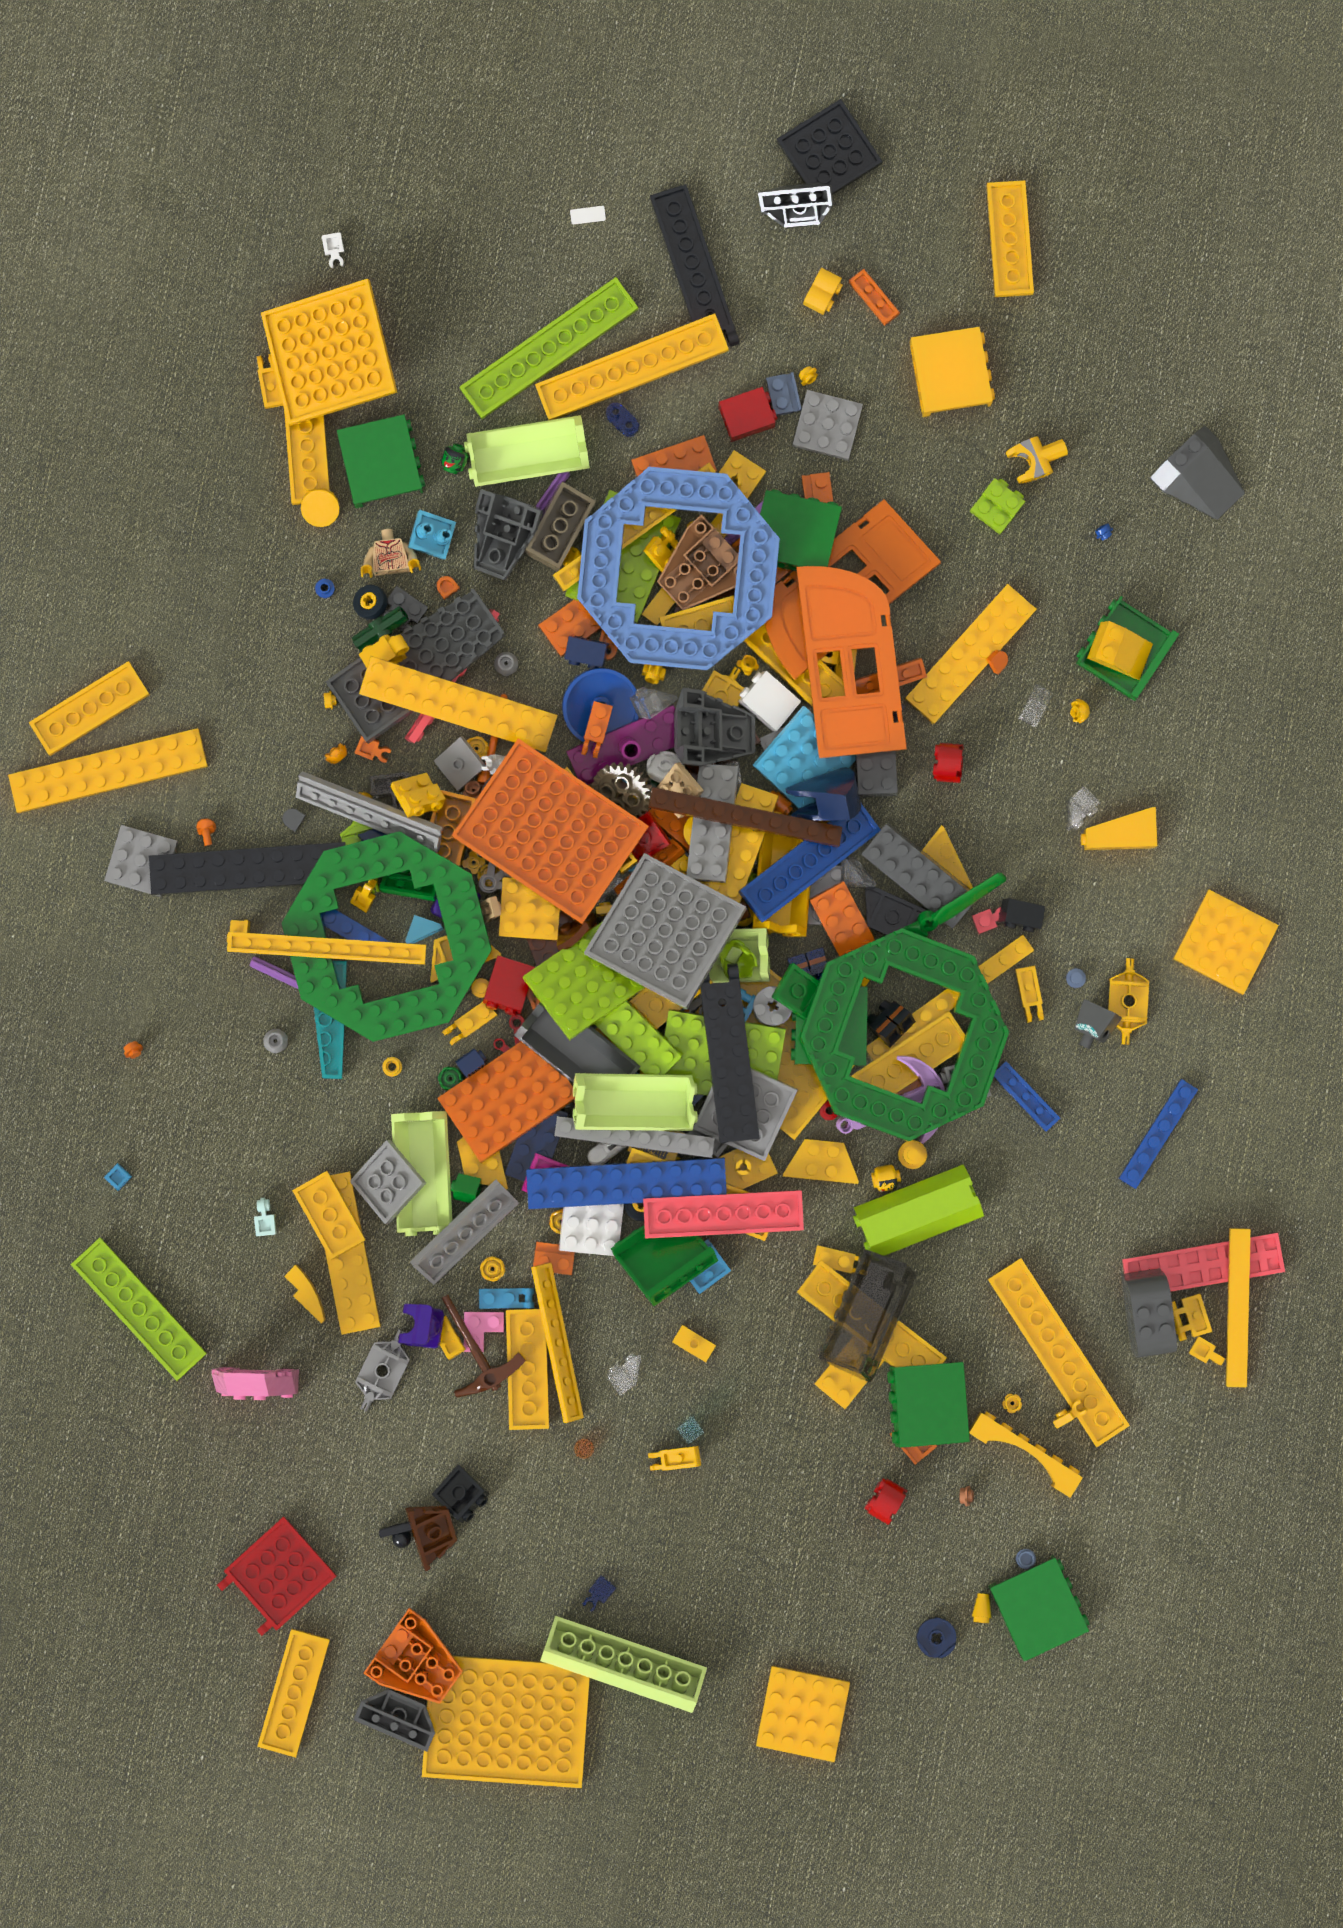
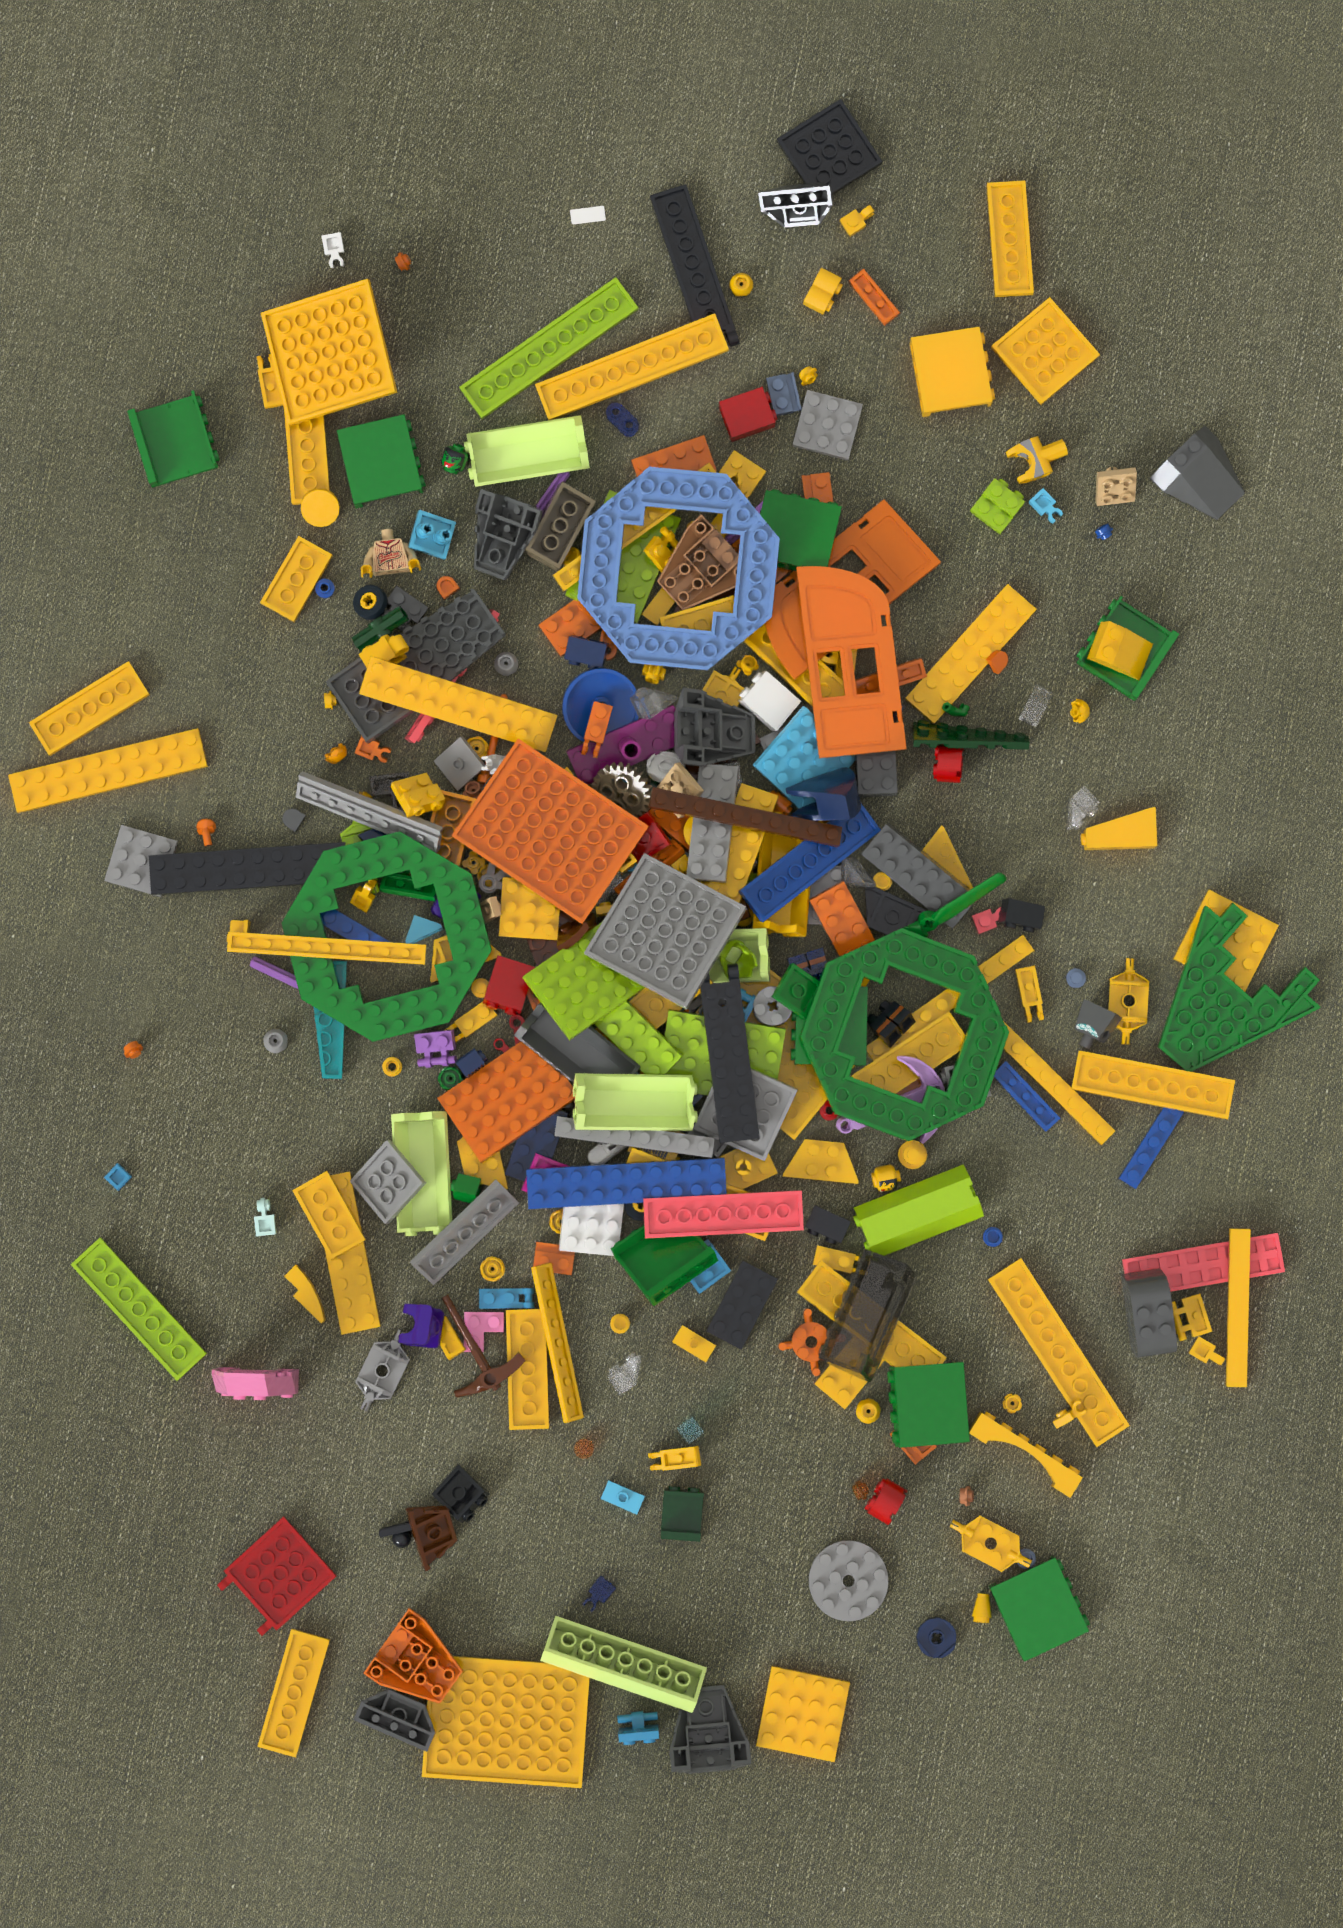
(174, 440): none -> green panel
(296, 579): none -> yellow plate
(403, 261): none -> orange plate
(433, 1042): none -> medium lavender plate
(620, 1323): none -> yellow plate
(622, 1497): none -> medium azure plate
(638, 1731): none -> dark azure plate
(682, 1514): none -> dark green panel
(709, 1736): none -> dark grey wedge
(741, 1305): none -> black brick
(743, 290): none -> yellow plate
(799, 1338): none -> orange plate
(827, 1224): none -> black piece
(844, 1601): none -> light grey plate
(855, 222): none -> yellow plate
(860, 1490): none -> clear orange plate
(862, 1408): none -> yellow plate
(882, 881): none -> yellow plate
(954, 711): none -> green arm
(965, 738): none -> dark green wing
(992, 1236): none -> blue plate
(1007, 1548): none -> yellow plate
(1043, 503): none -> medium azure plate
(1045, 351): none -> yellow plate
(1057, 1087): none -> yellow plate
(1115, 482): none -> tan plate
(1153, 1085): none -> yellow plate
(1212, 1012): none -> green wing

